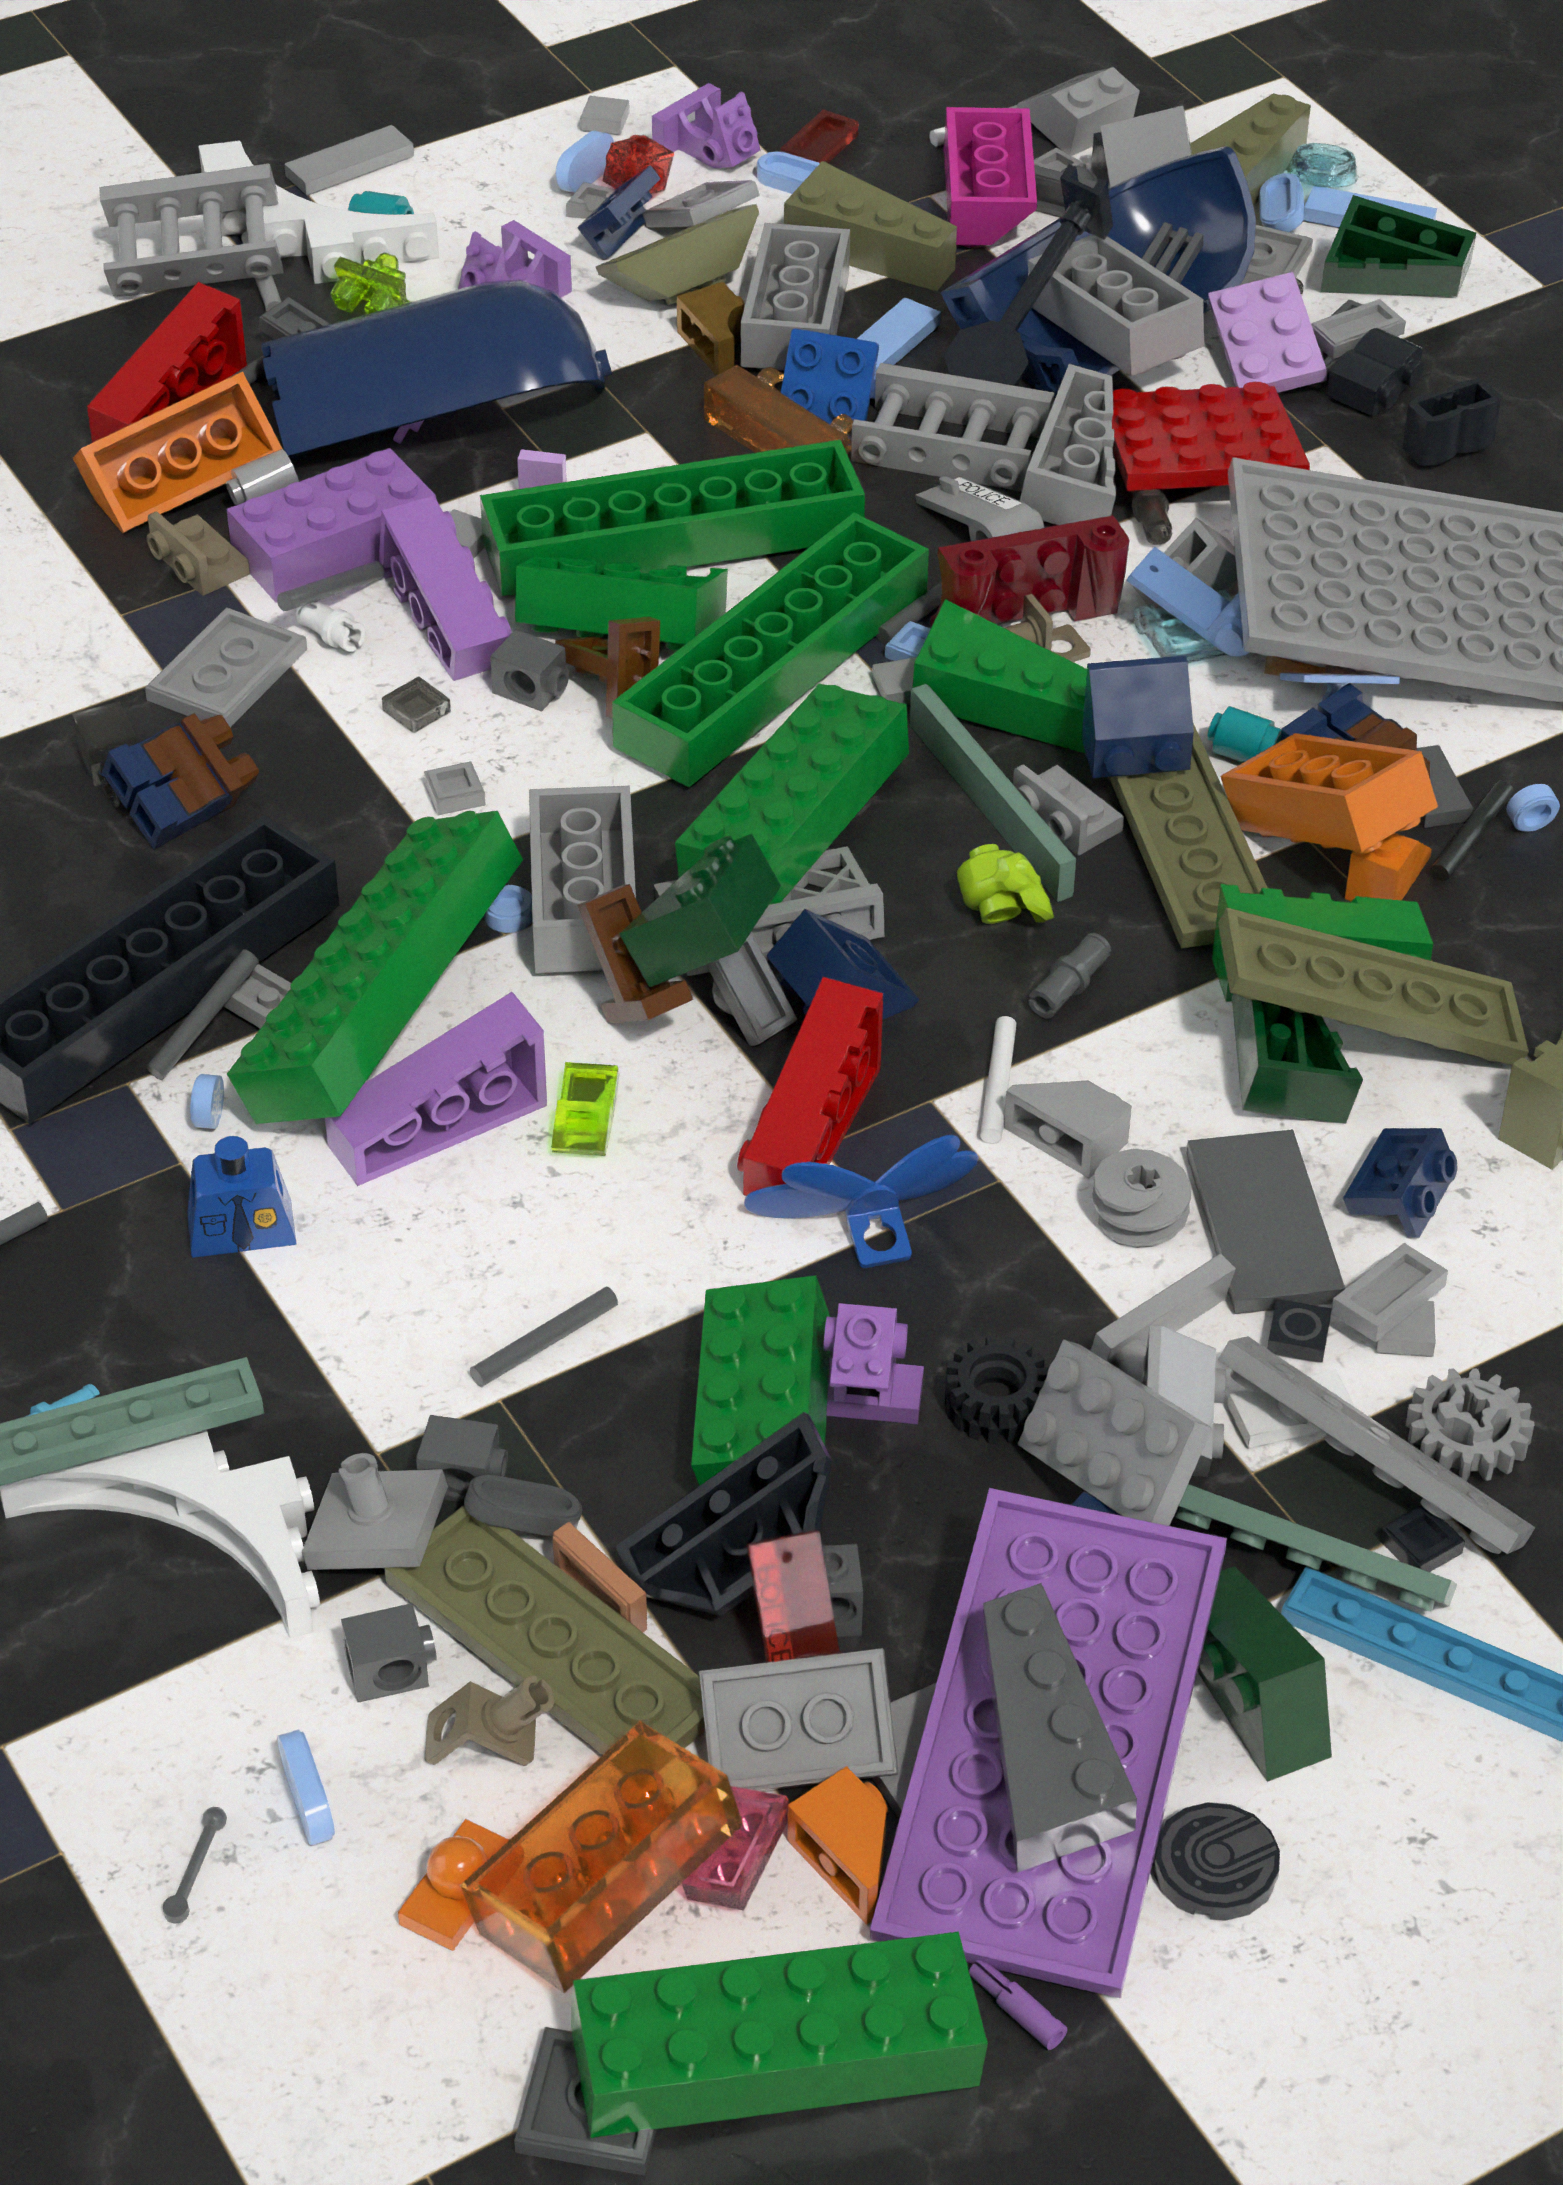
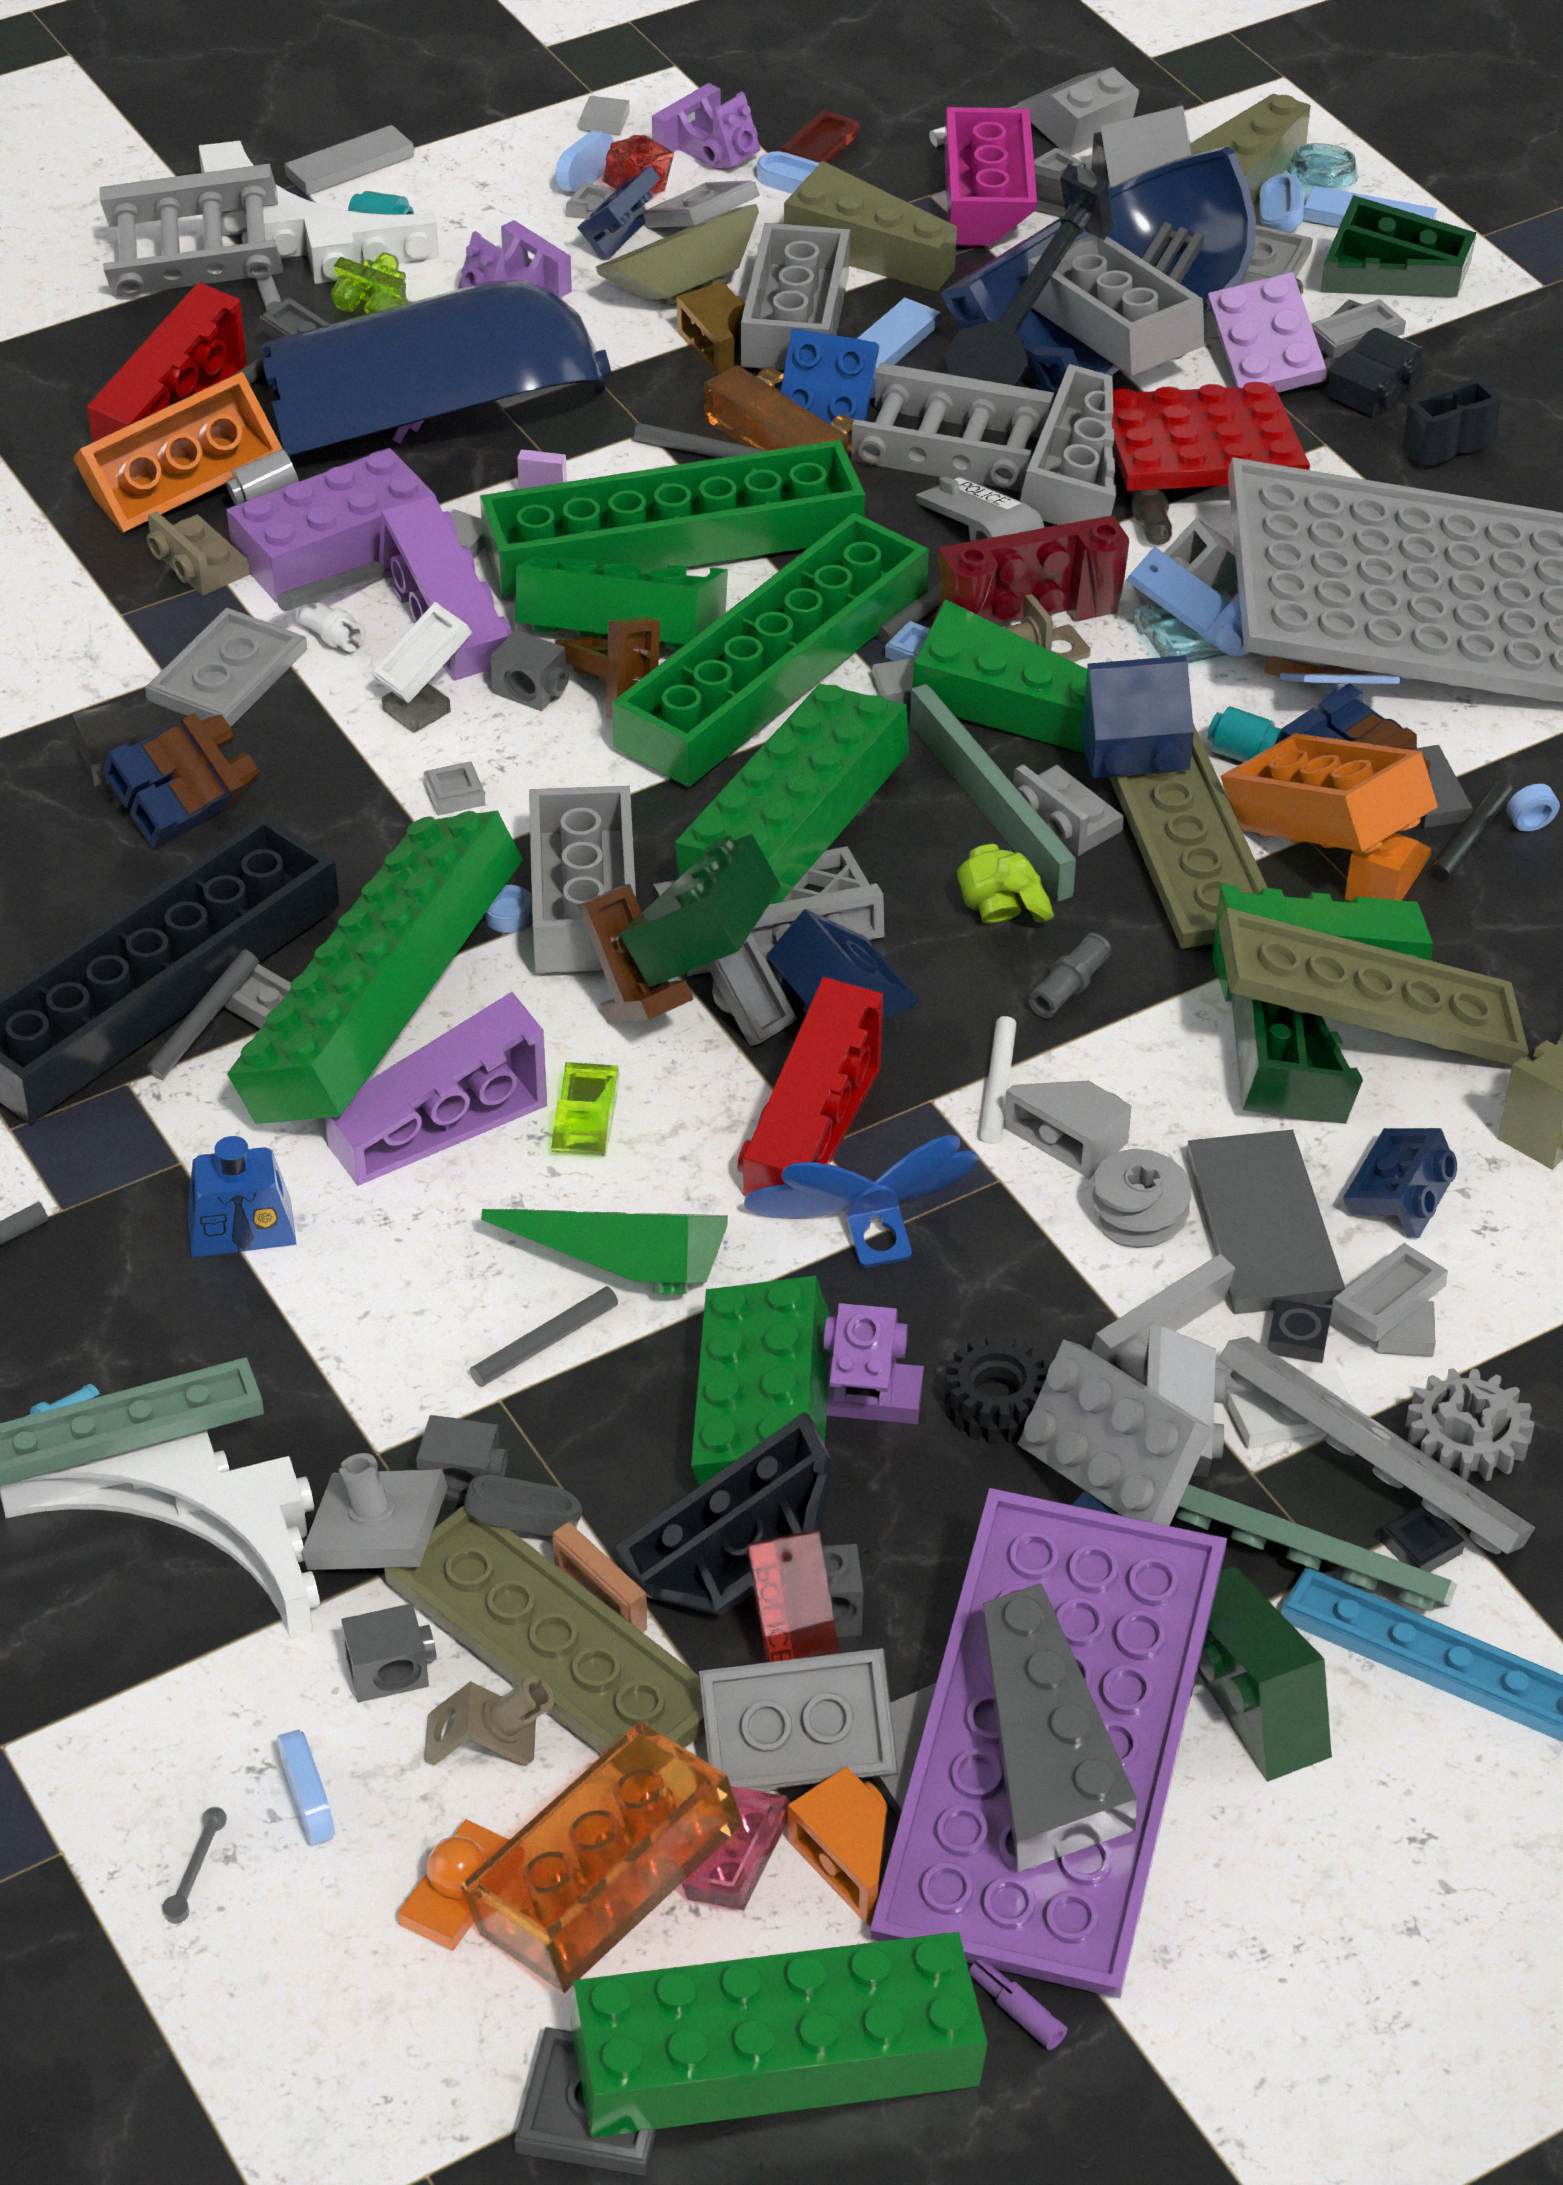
(207, 1101): light blue tile -> none
(421, 652): none -> white tile
(635, 1246): none -> green wedge
(690, 442): none -> dark grey bar
(1217, 1861): tile -> none

